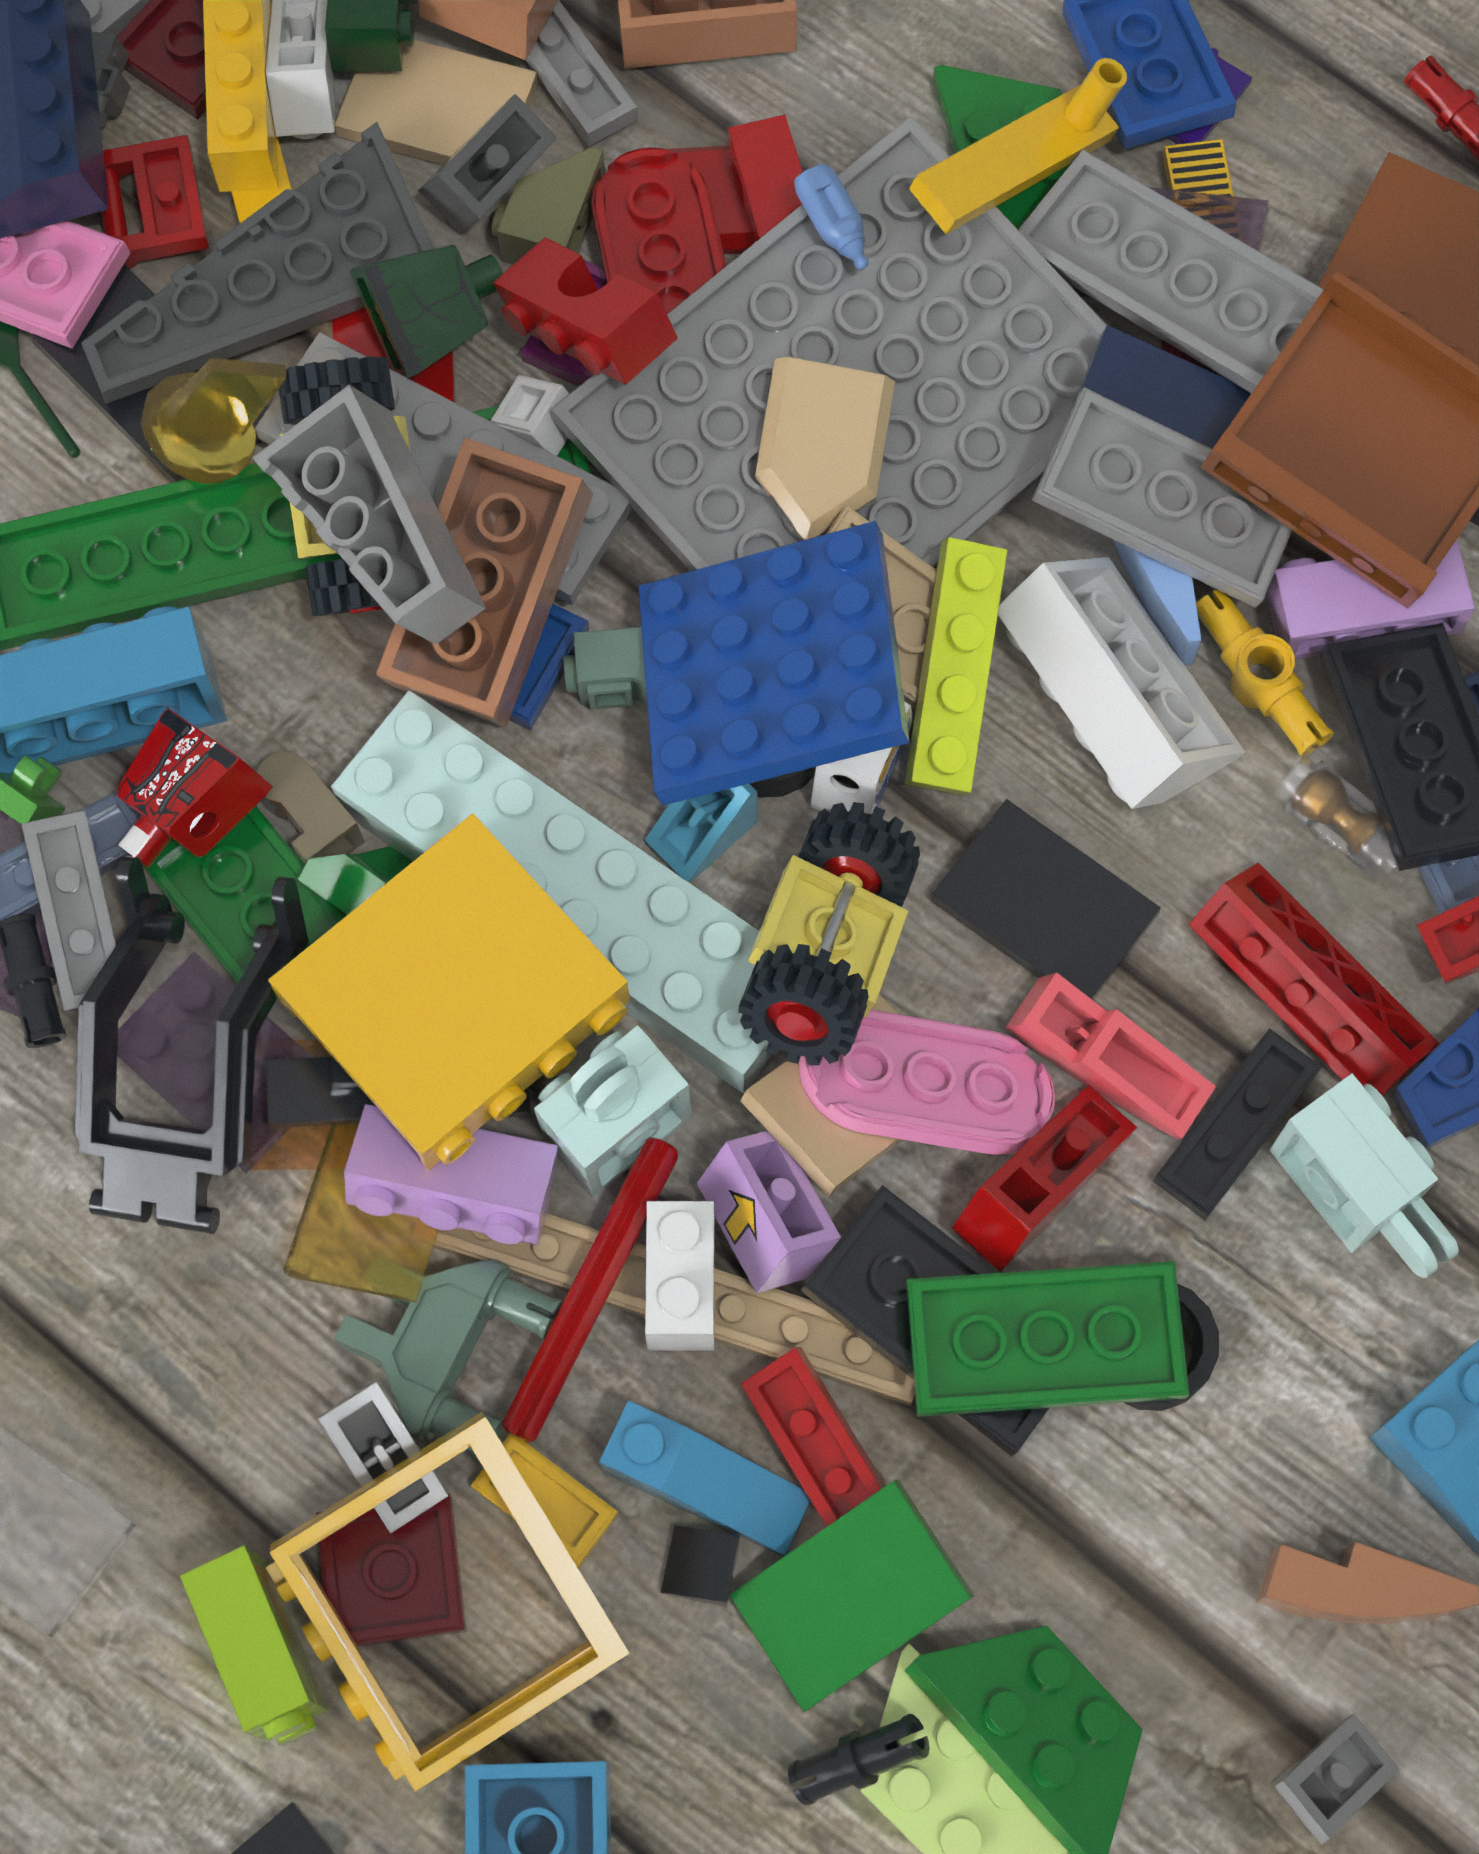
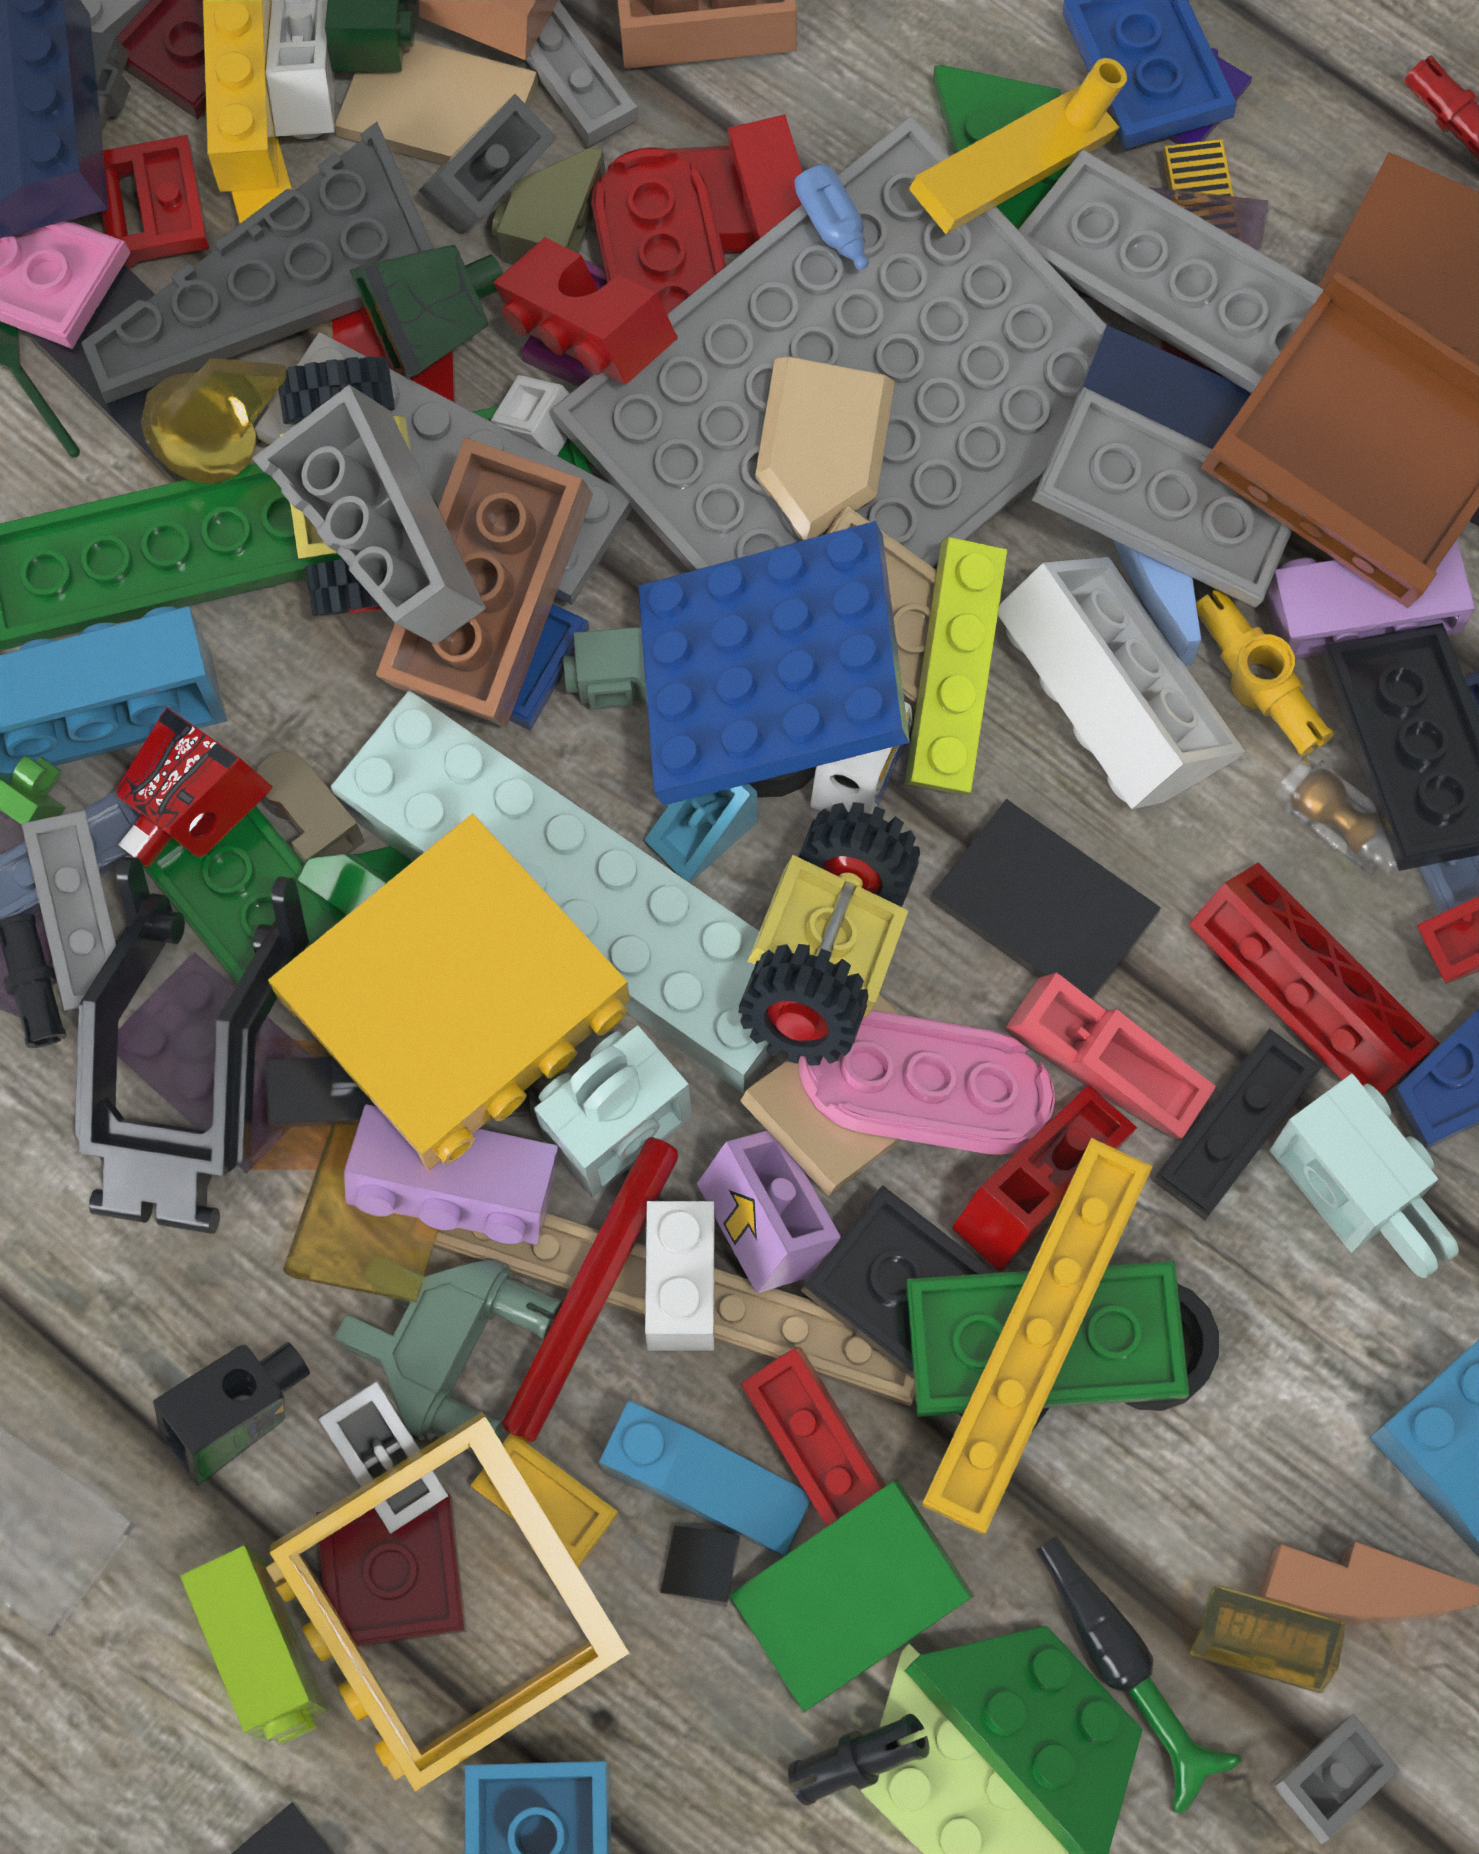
(210, 1427): none -> black torso
(1036, 1337): none -> yellow tile
(1127, 1667): none -> black piece
(1268, 1639): none -> clear yellow slope

